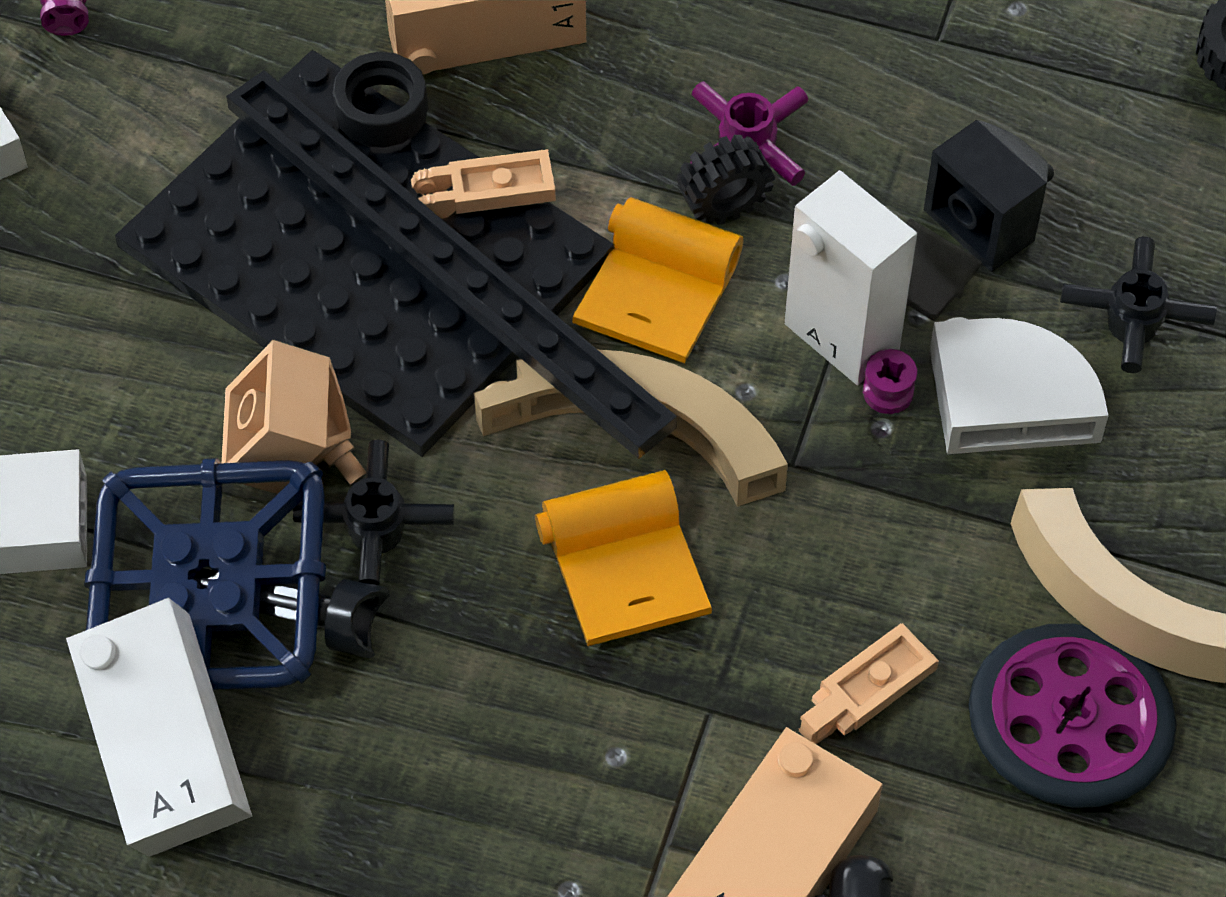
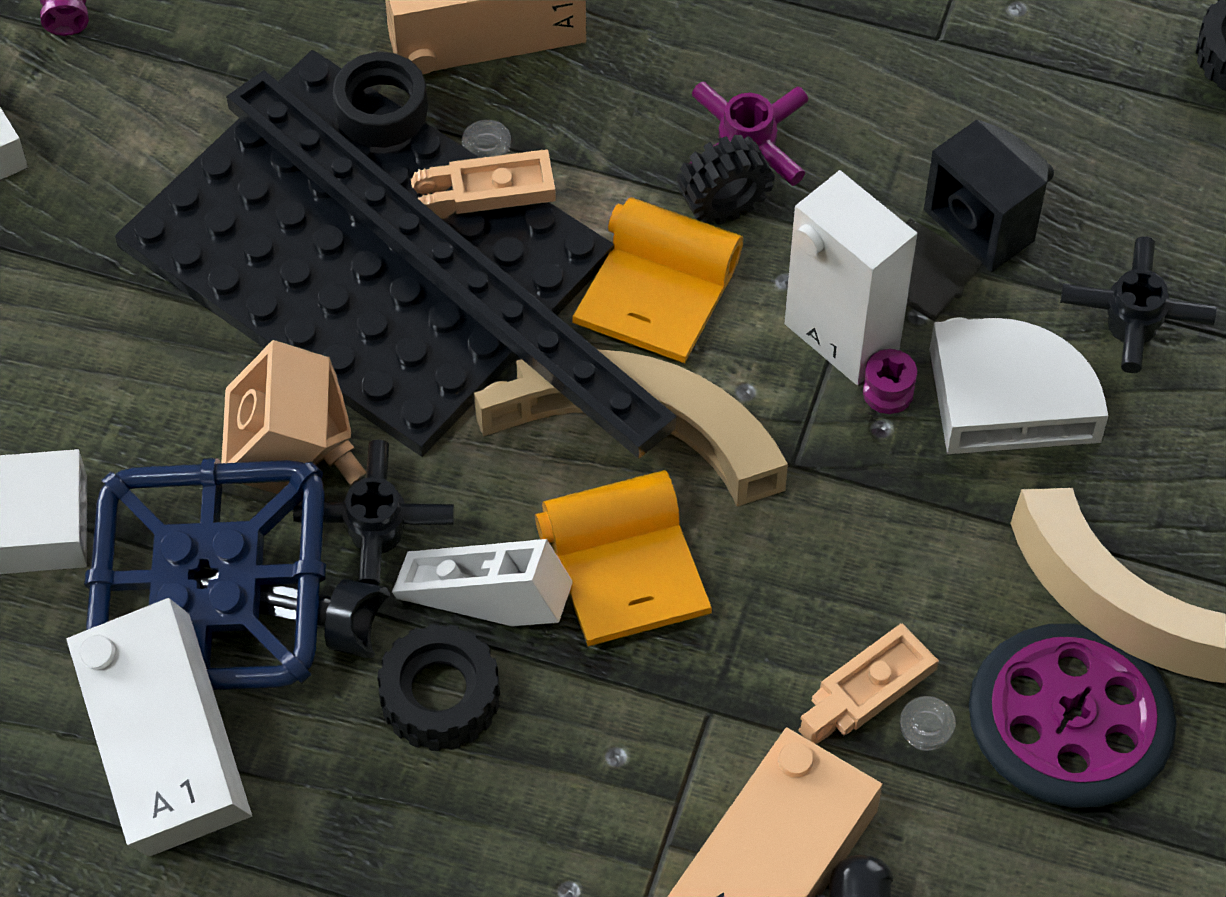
(444, 727): none -> black tyre
(487, 138): none -> clear plate
(490, 581): none -> white slope
(927, 723): none -> clear plate

